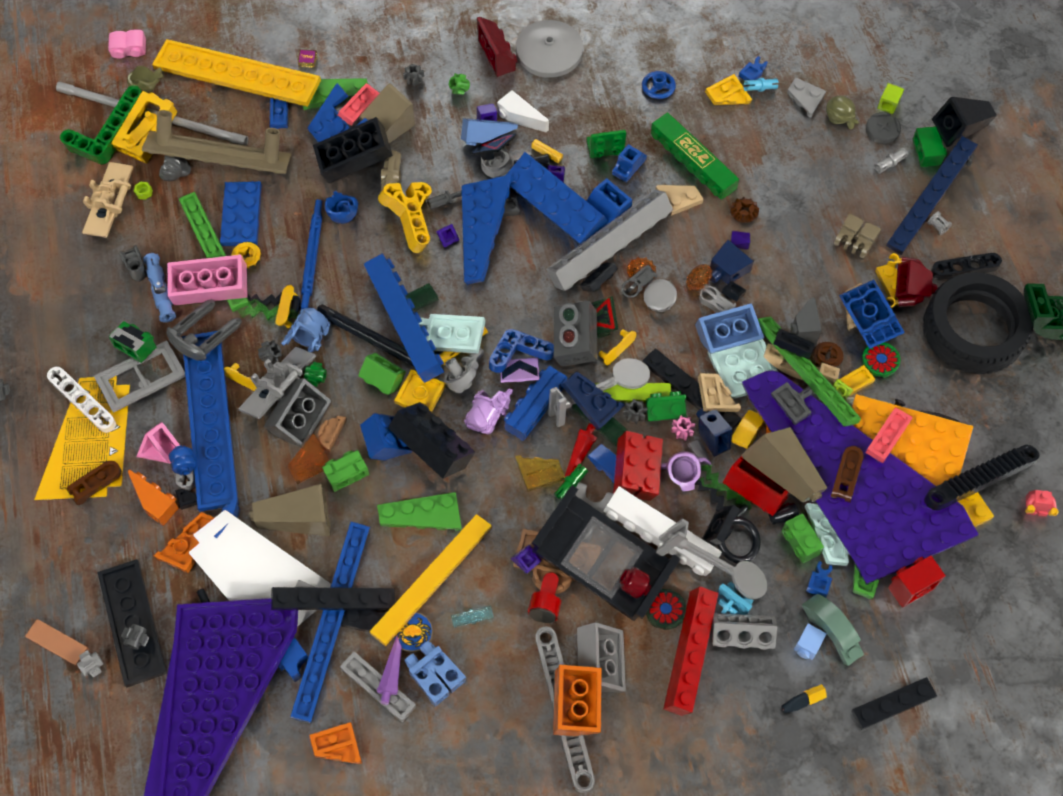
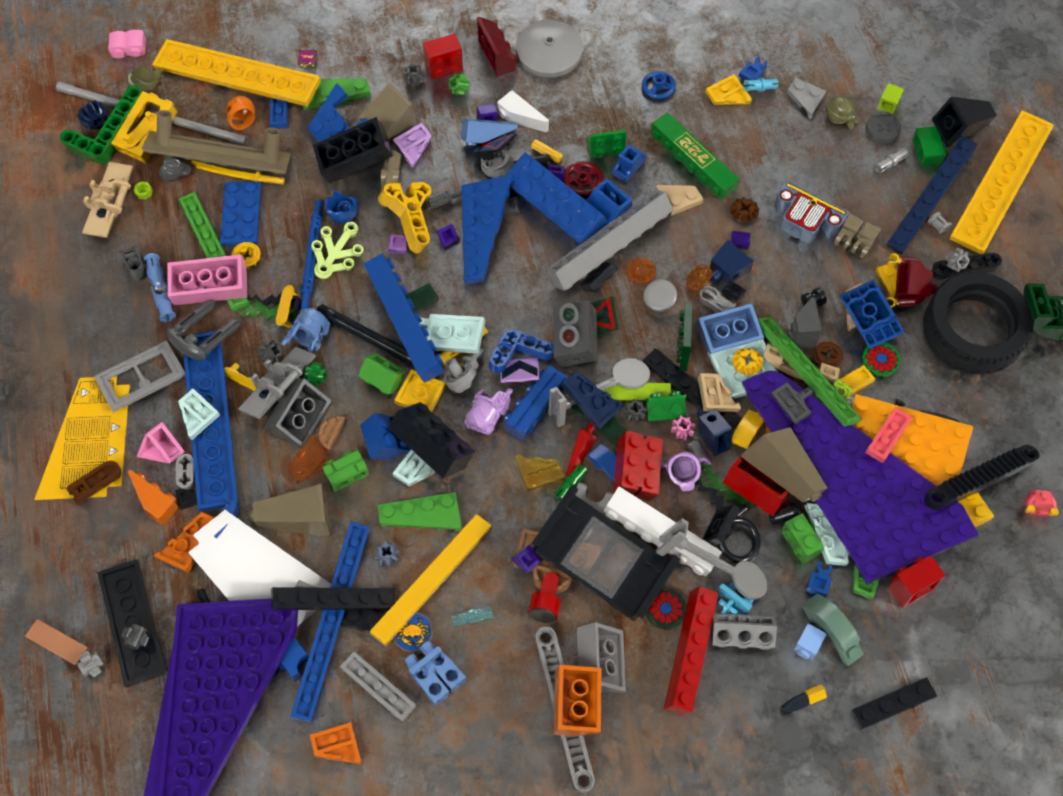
(84, 407): white beam -> none
(93, 115): none -> dark blue gear
(132, 341): brick -> none
(182, 460): blue piece -> none
(196, 413): none -> light aqua wing
(238, 174): none -> yellow sword
(240, 109): none -> orange helmet
(335, 252): none -> yellowish green plant
(358, 104): coral plate -> none
(386, 549): none -> sand blue gear
(389, 681): medium lavender bar -> none
(398, 244): none -> medium lavender tile
(412, 469): none -> light aqua wing
(413, 143): none -> lavender wing
(443, 56): none -> red brick
(594, 170): none -> dark red plate
(628, 339): yellow piece -> none
(635, 582): dark red head -> none
(641, 279): dark grey piece -> none
(684, 342): none -> dark green plate
(751, 368): none -> yellow gear
(793, 343): black plate -> none
(808, 213): none -> brick
(816, 293): none -> black wheel
(848, 473): reddish brown plate -> none
(957, 259): none -> light grey gear
(1001, 182): none -> yellow plate

